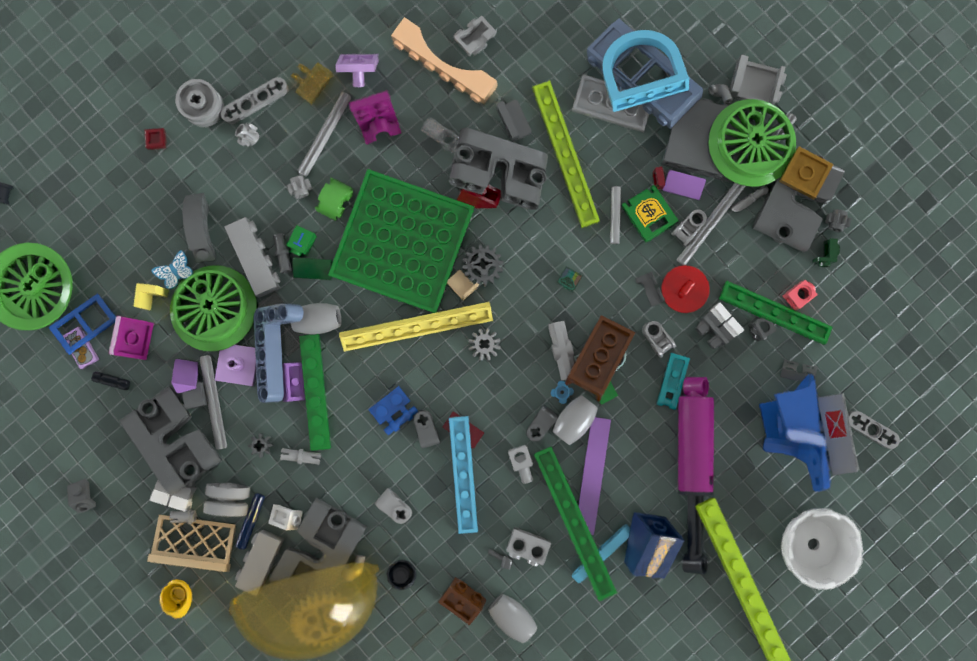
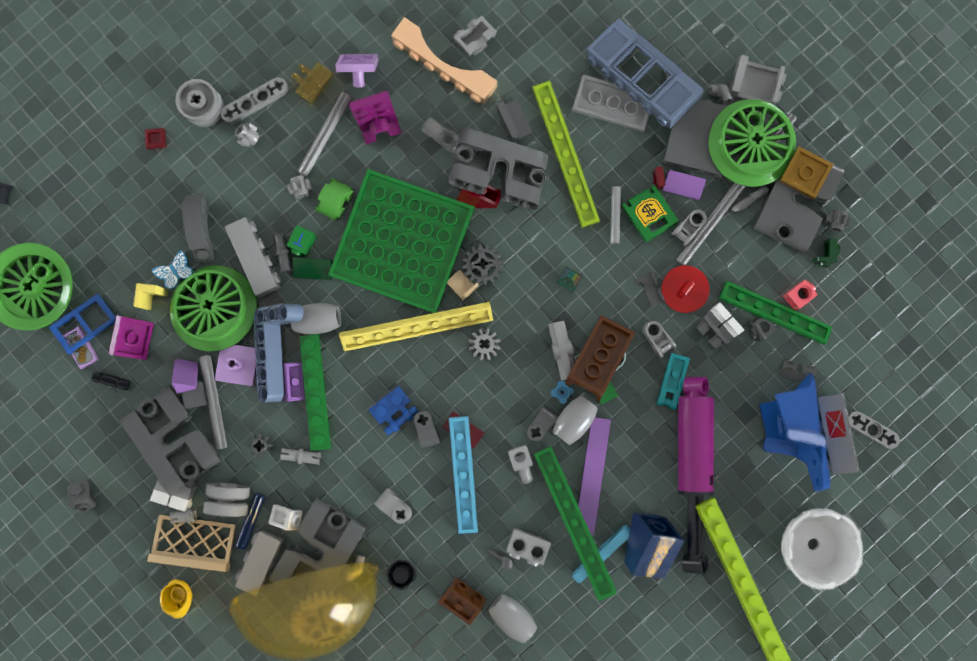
(650, 91): medium azure window -> none

